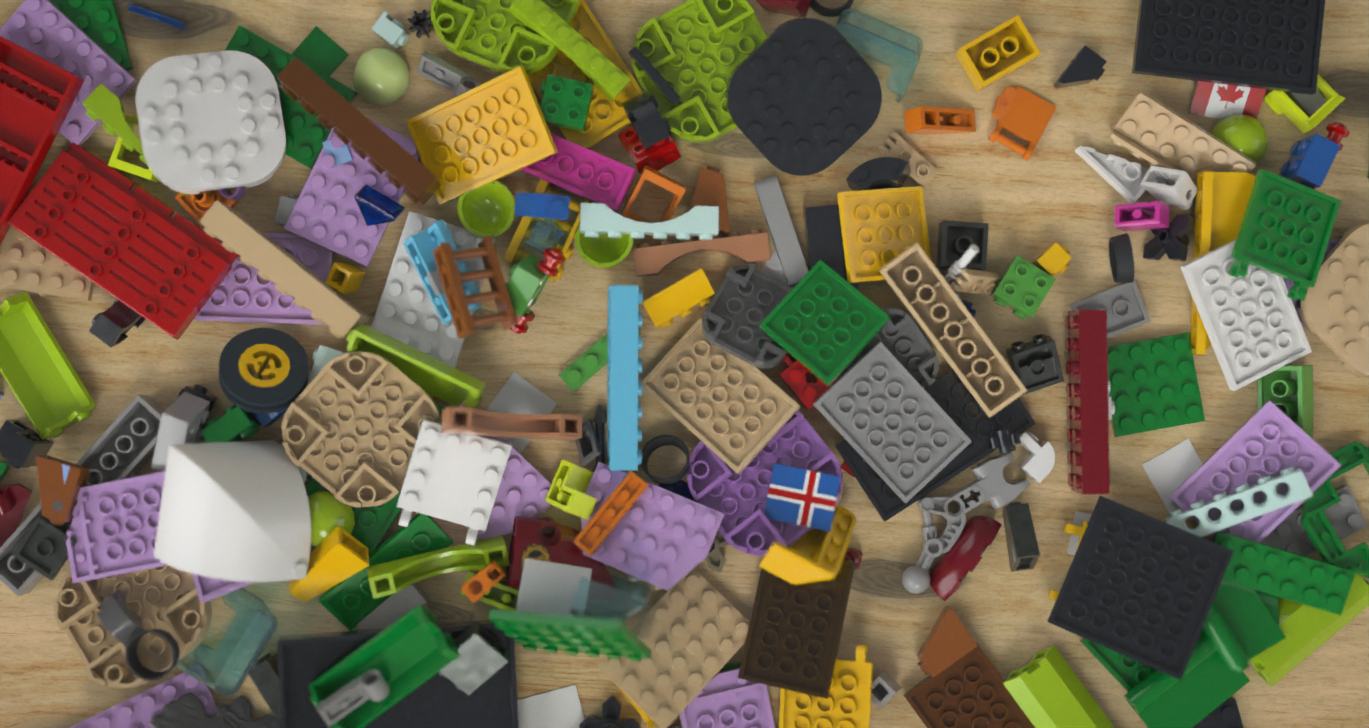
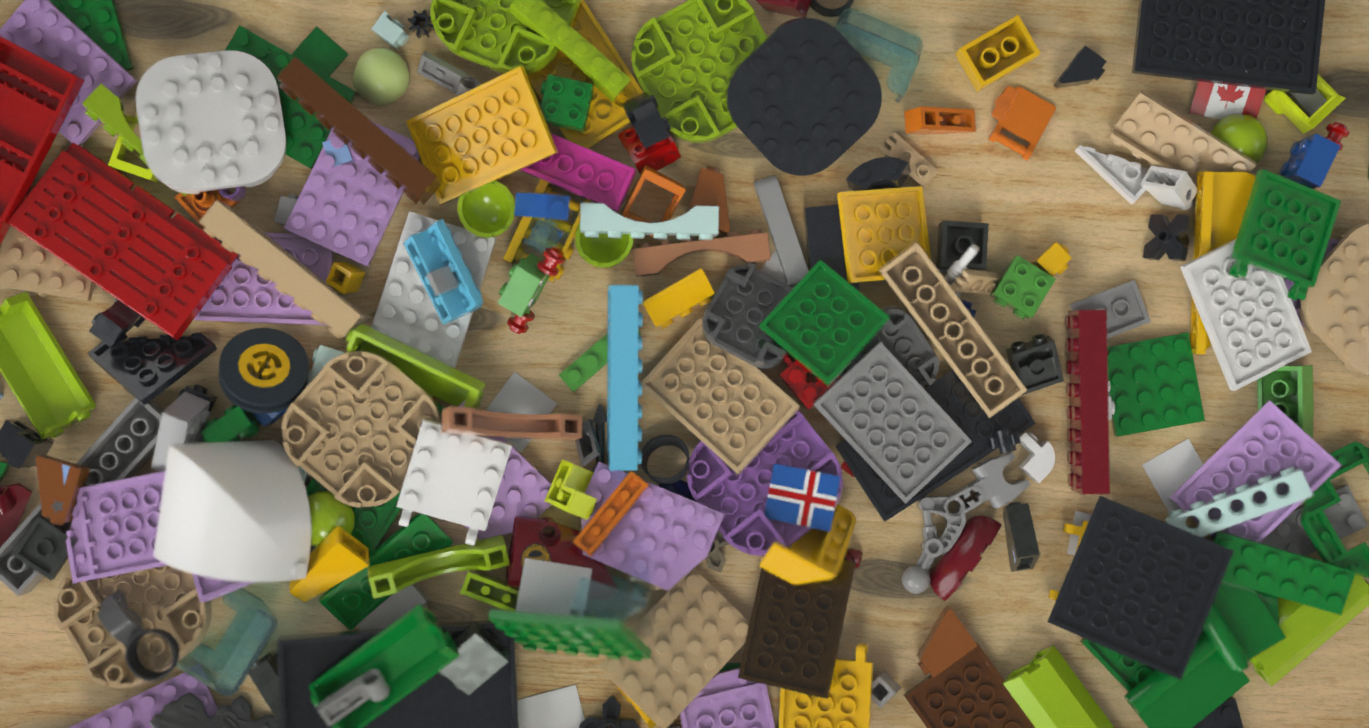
(151, 365): none -> black plate
(158, 17): blue piece -> none
(377, 207): clear blue slope -> none
(455, 295): dark orange fence -> none
(483, 581): orange leg -> none
(654, 75): black tile -> none
(1121, 258): black tyre -> none
(1142, 216): dark pink brick -> none

